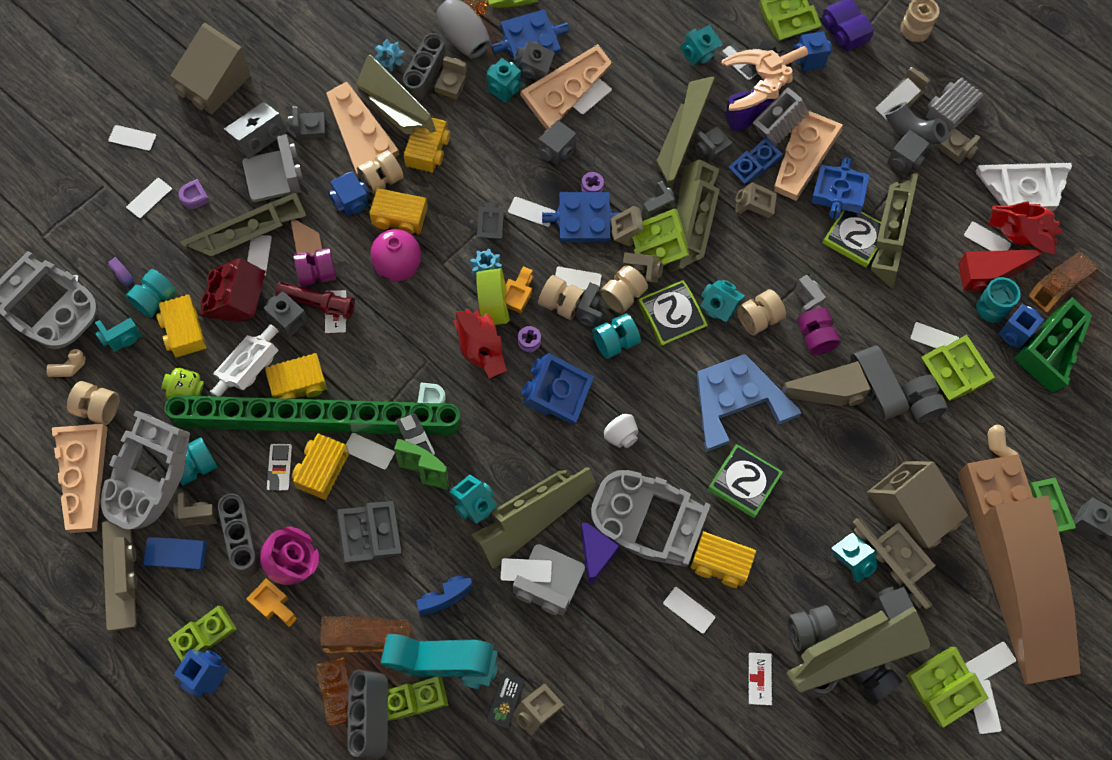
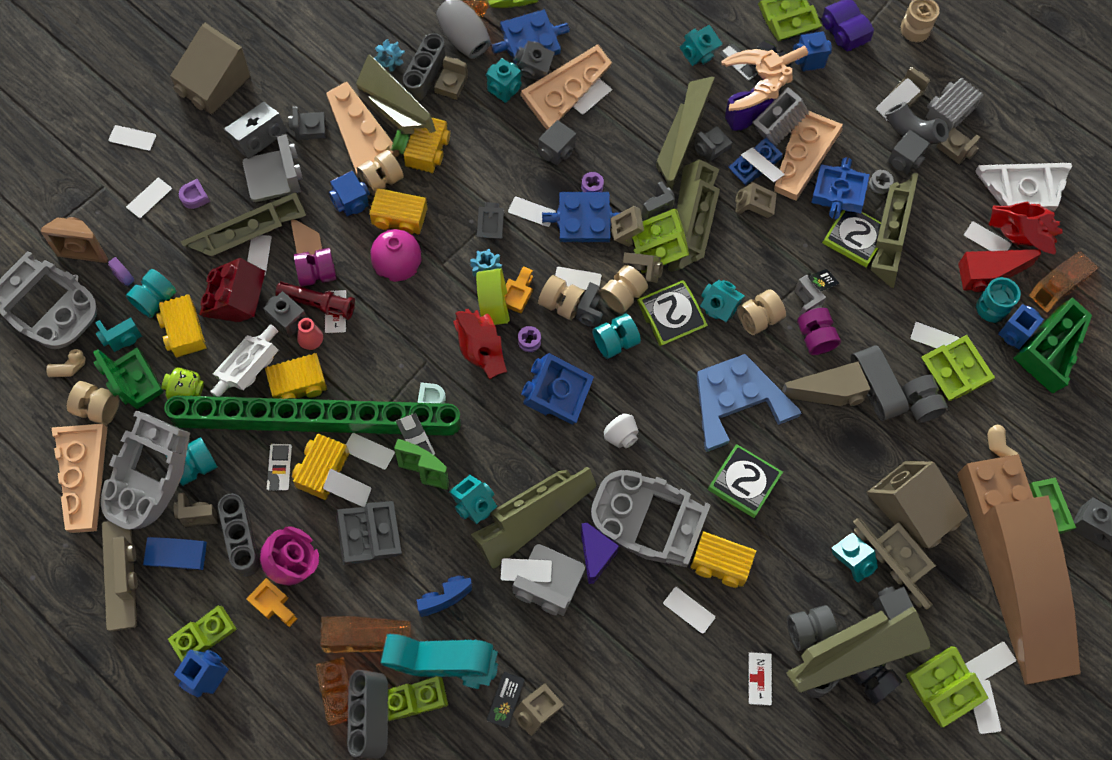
(73, 240): none -> medium nougat slope
(129, 377): none -> green bracket
(309, 334): none -> coral cone
(347, 488): none -> white sticker
(400, 142): none -> bright green bush
(762, 164): none -> white sticker
(823, 280): none -> black sticker
(874, 183): none -> light grey bush

